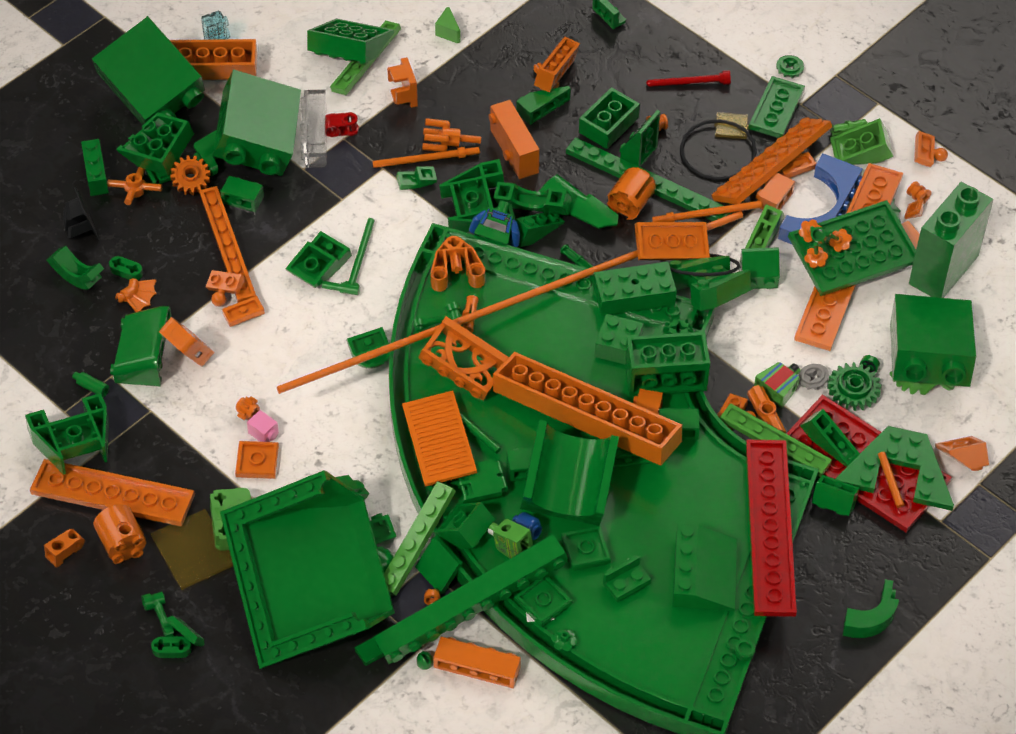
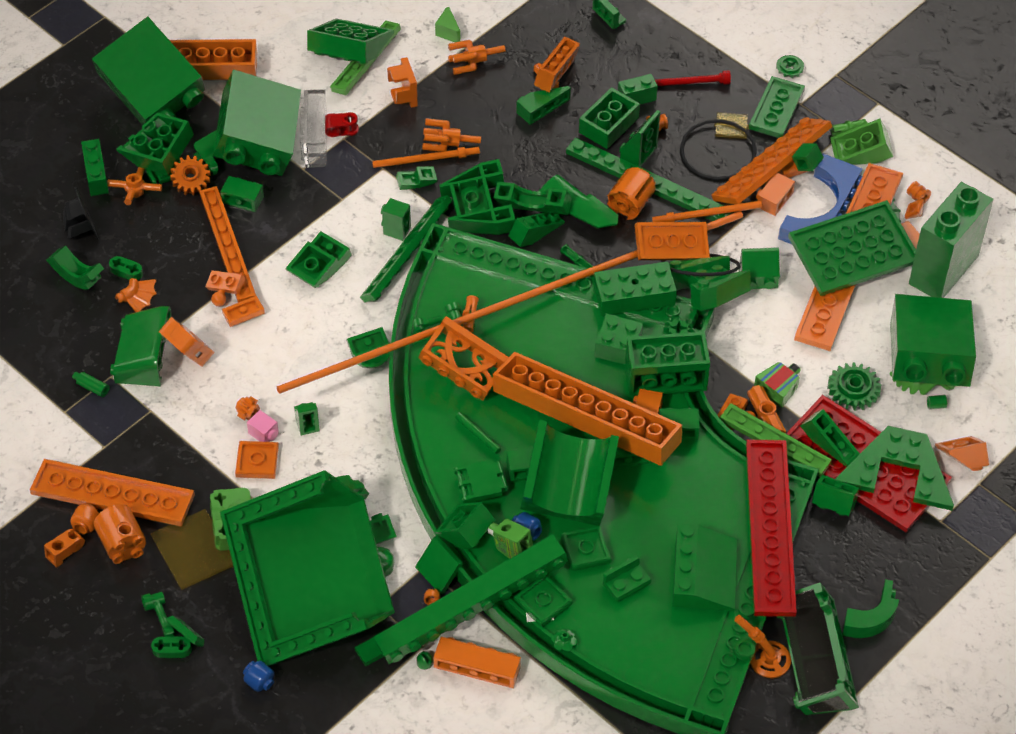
(71, 435): green wedge -> none
(83, 518): none -> orange head
(215, 26): clear light blue brick -> none
(258, 676): none -> blue head
(307, 418): none -> green arch
(351, 286): green bar -> none
(396, 219): none -> green brick
(403, 252): none -> green plate
(418, 536): bright green plate -> none
(439, 438): orange window -> none
(454, 251): orange connector -> none
(472, 54): none -> orange plant
(496, 225): torso -> none
(514, 139): orange brick -> none
(641, 89): none -> green brick
(766, 228): bright green slope -> none
(770, 656): none -> orange dish
(807, 157): none -> green brick
(810, 371): light grey gear -> none
(812, 231): orange plant -> none
(819, 654): none -> clear smoke windscreen
(870, 361): green tile -> none
(890, 479): orange bar -> none
(925, 150): orange plate -> none
(936, 401): none -> green hinge

